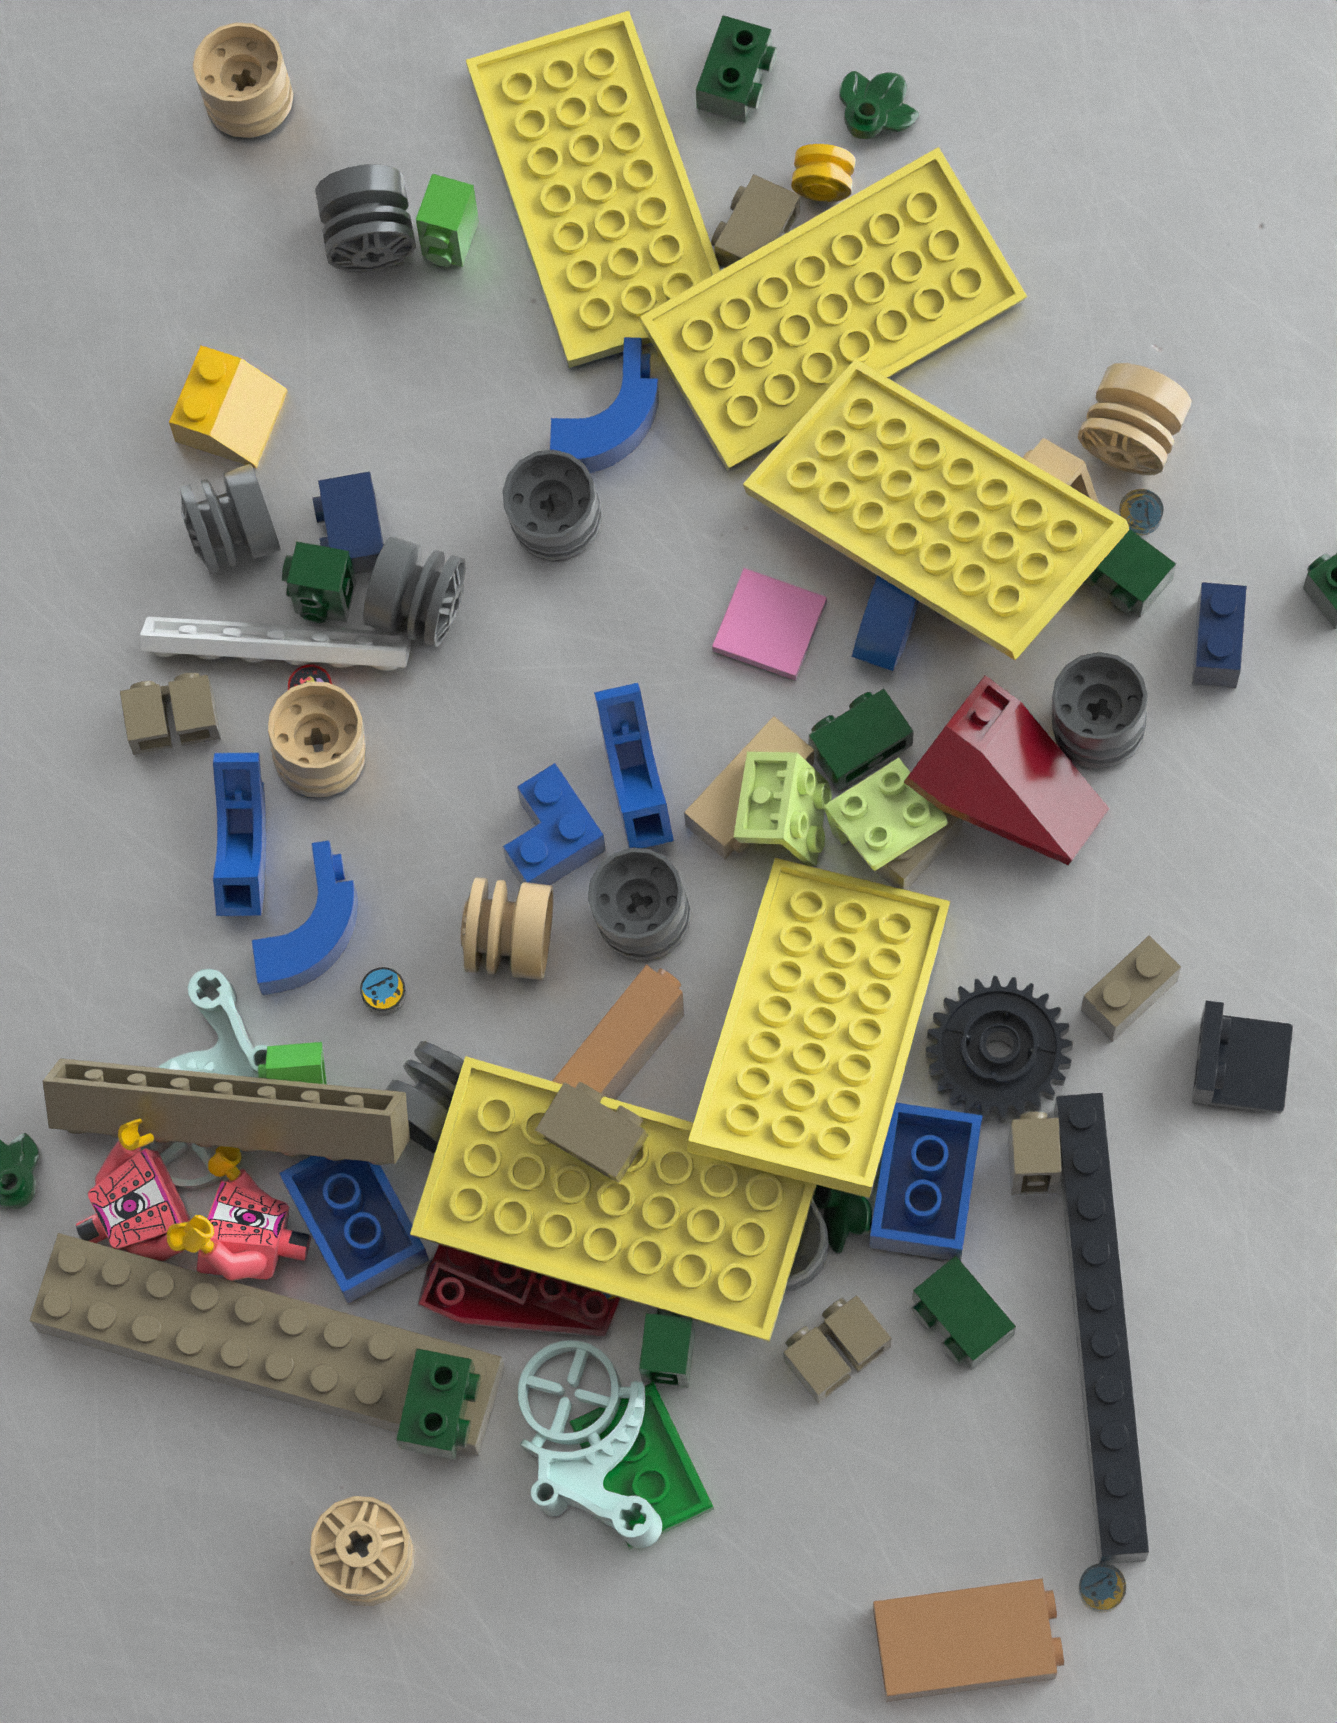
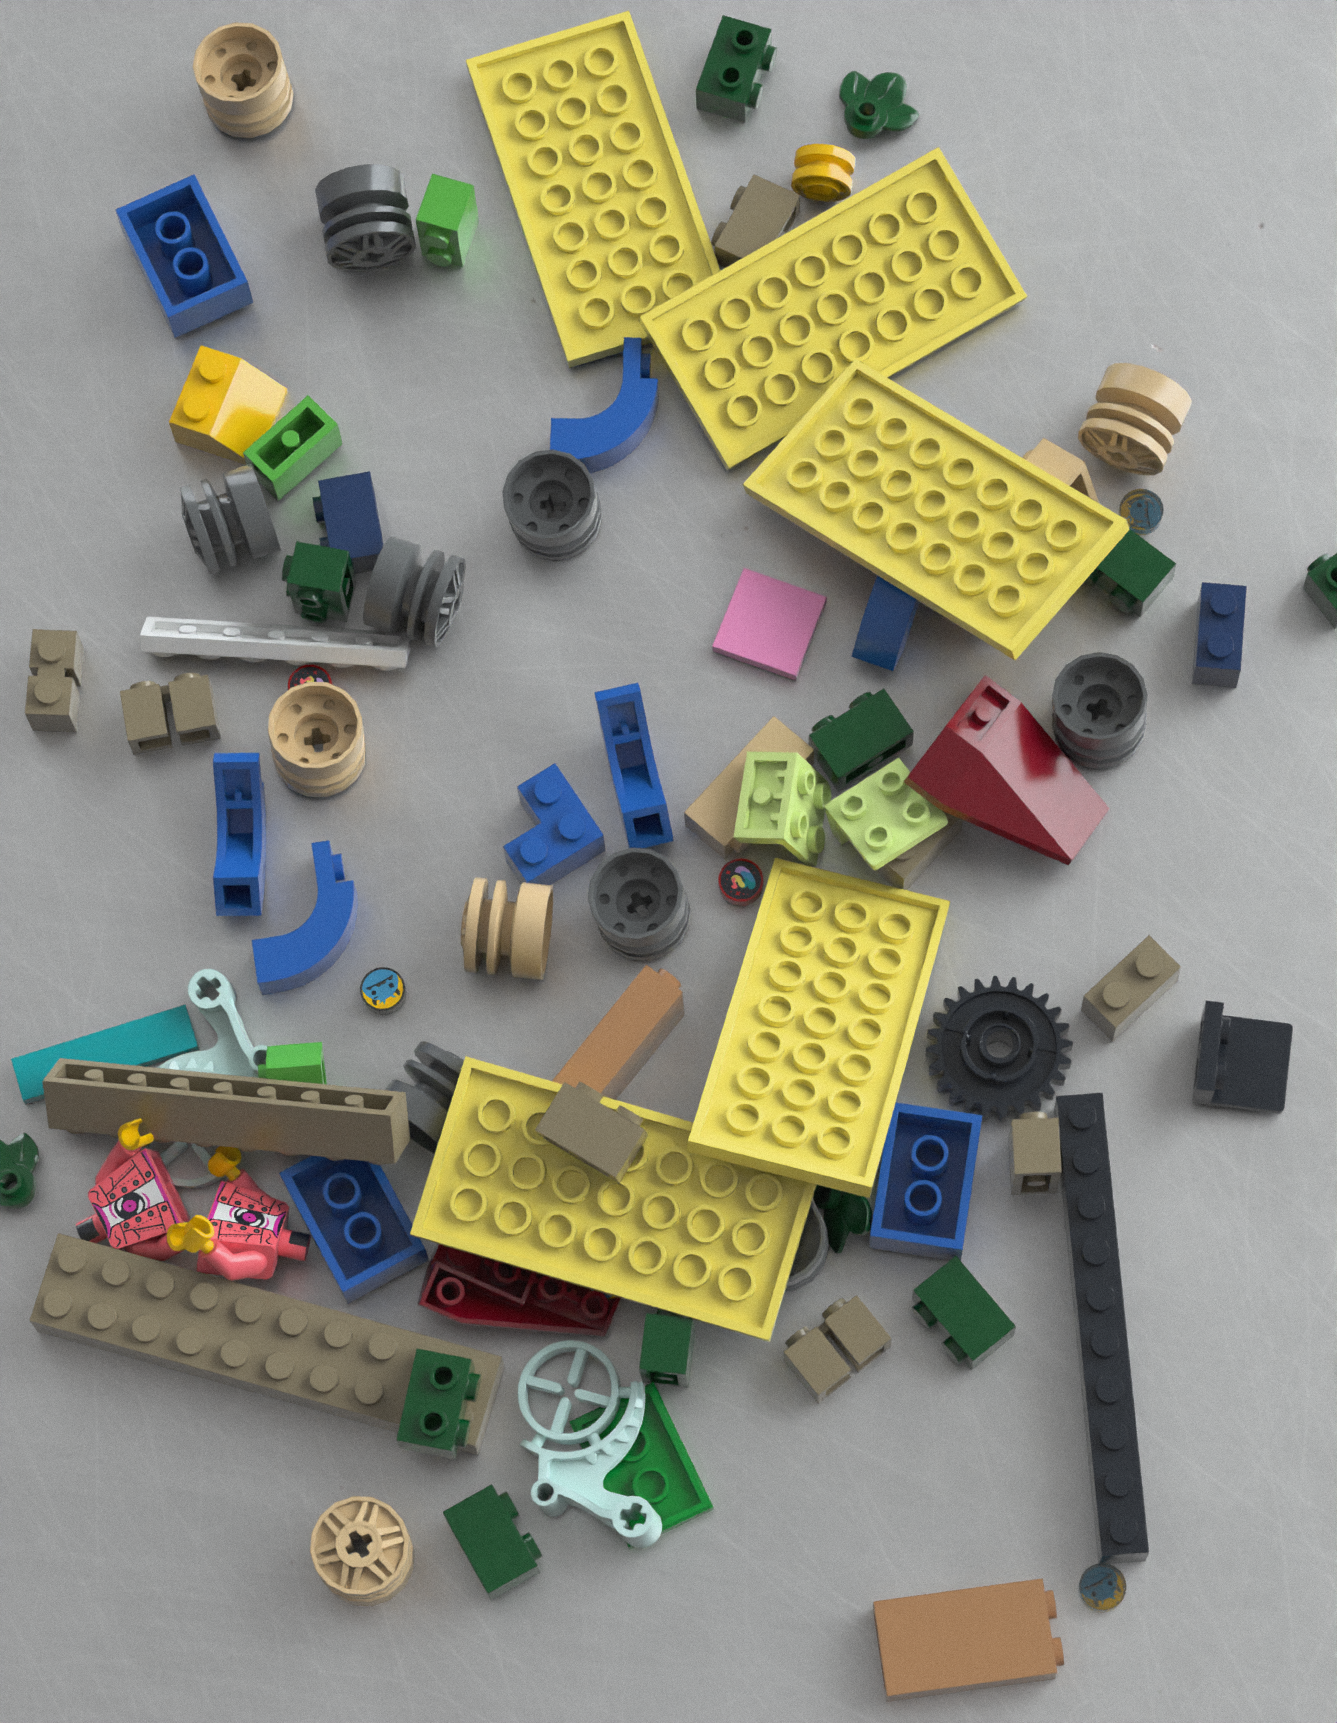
(51, 696): none -> dark tan piece
(132, 1043): none -> teal tile
(184, 256): none -> blue brick
(293, 447): none -> bright green brick
(492, 1541): none -> dark green brick
(741, 882): none -> tile

